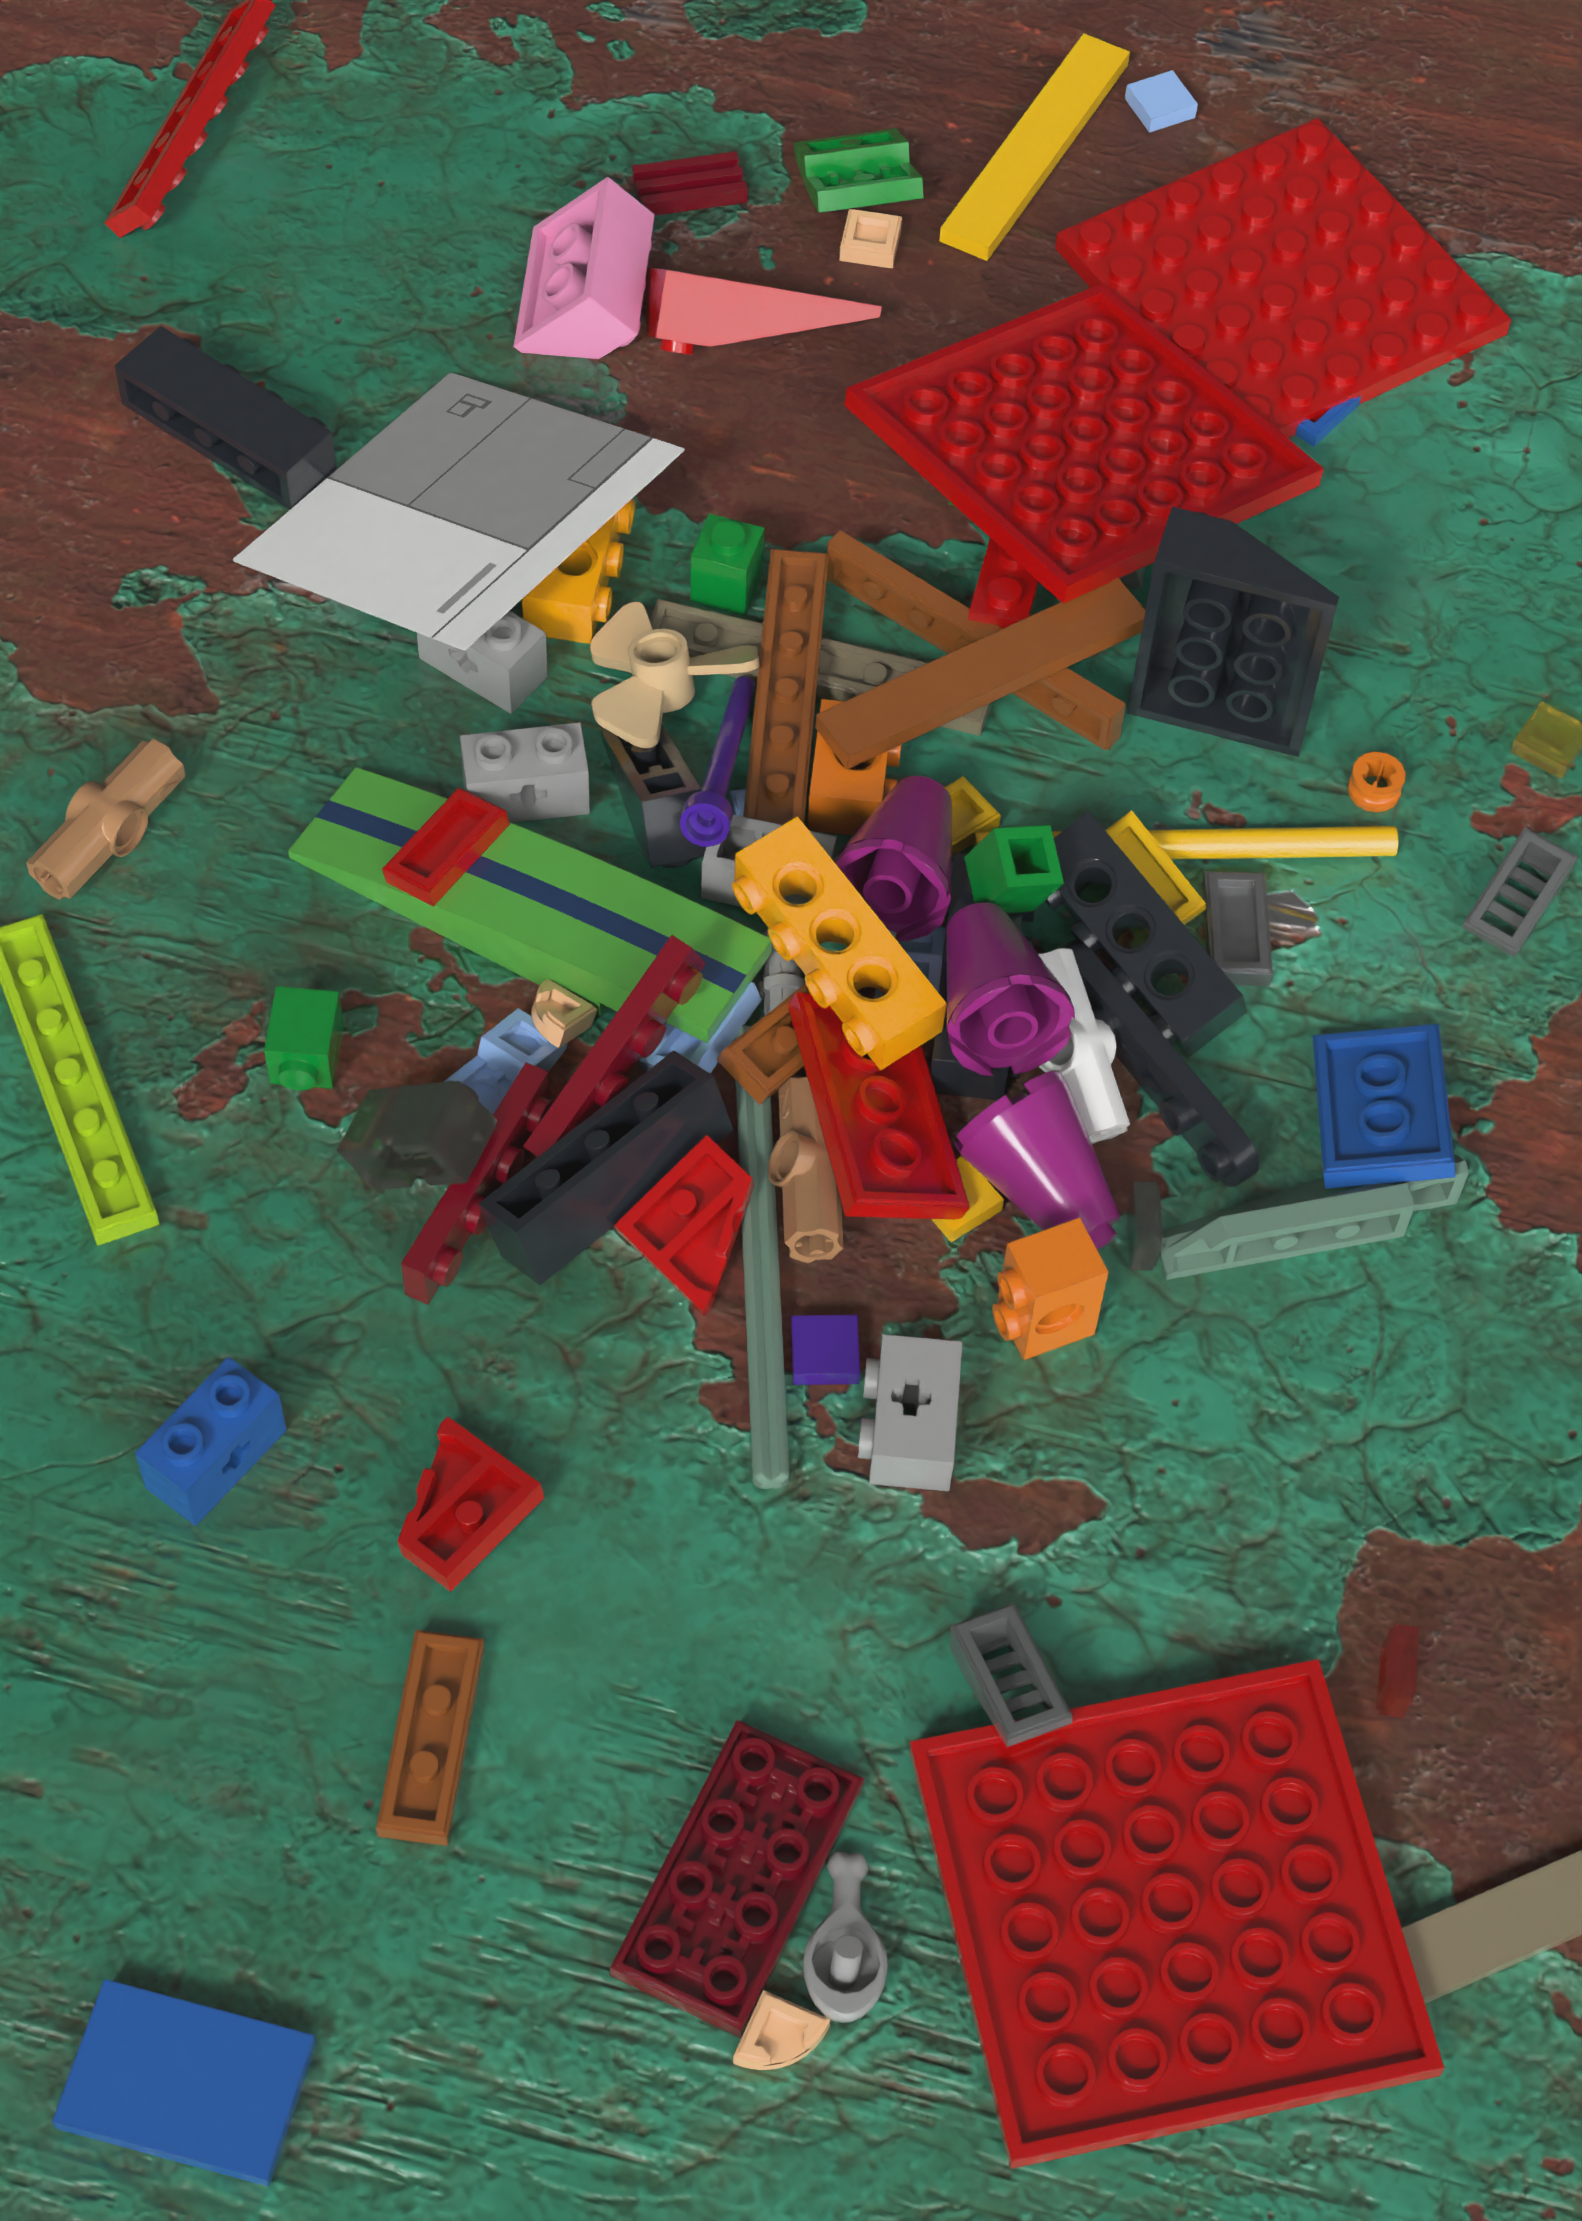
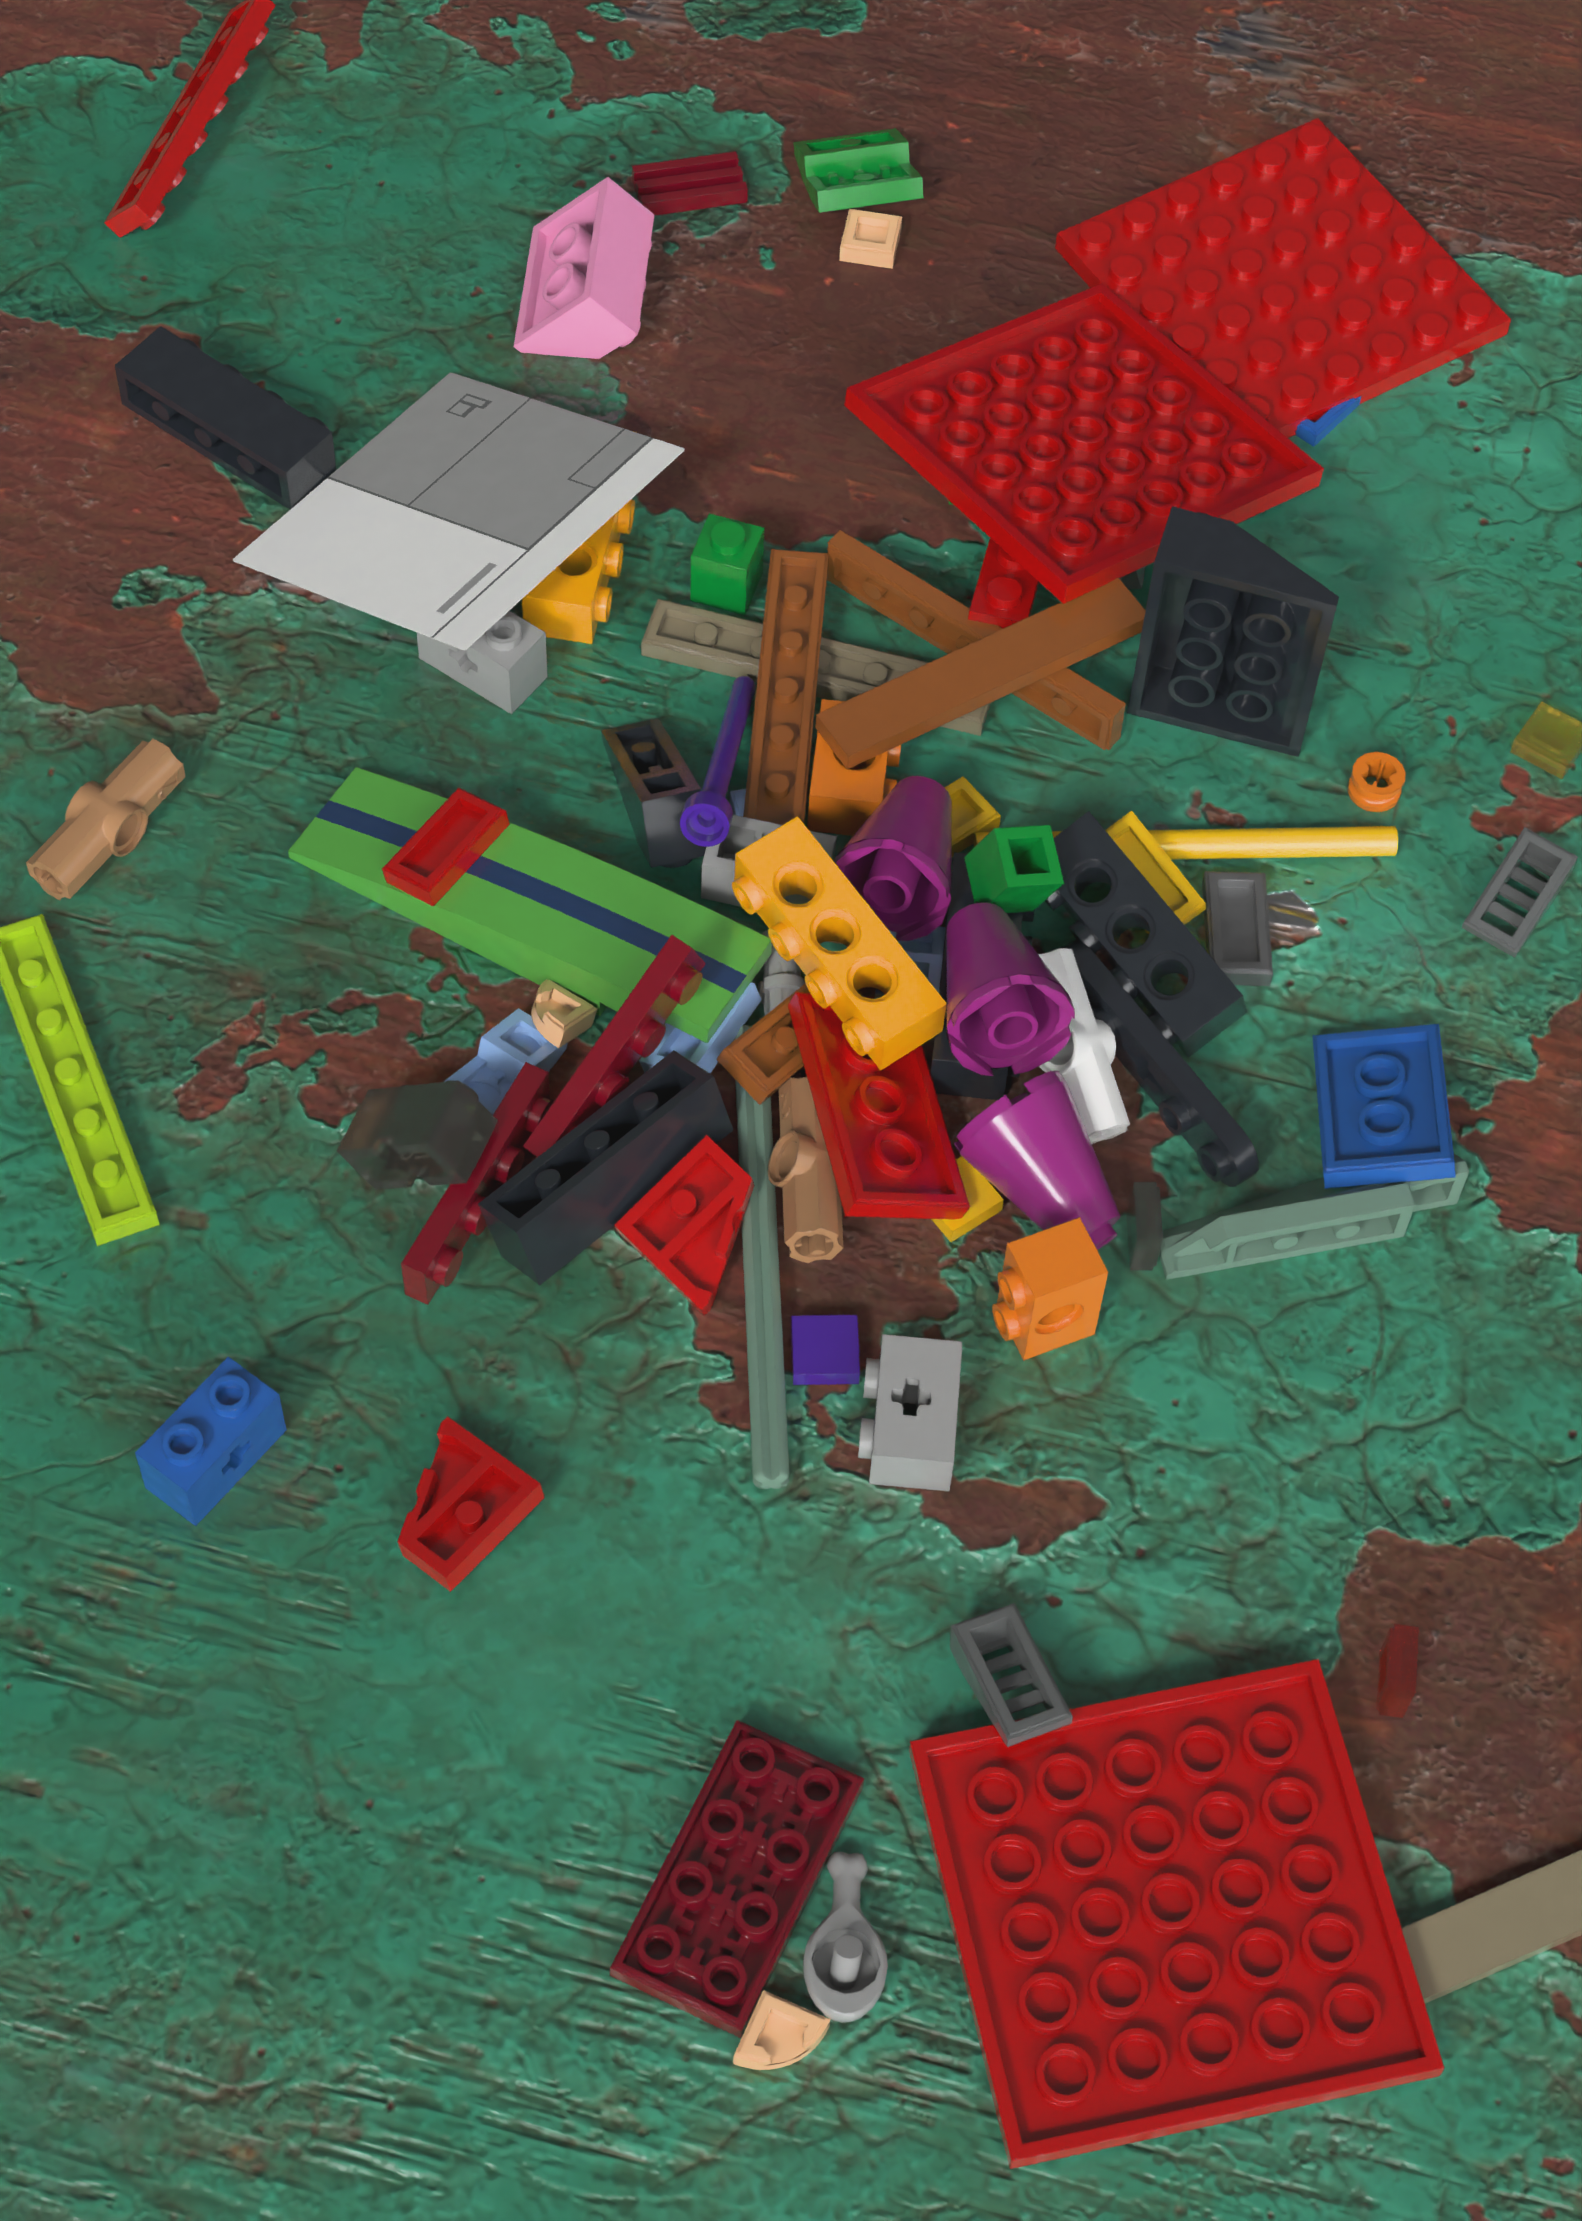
(185, 2082): blue tile -> none
(304, 1038): green brick -> none
(430, 1738): dark orange tile -> none
(529, 771): light grey brick -> none
(659, 672): tan piece -> none
(716, 311): wedge -> none
(1034, 147): yellow tile -> none
(1161, 101): light blue tile -> none

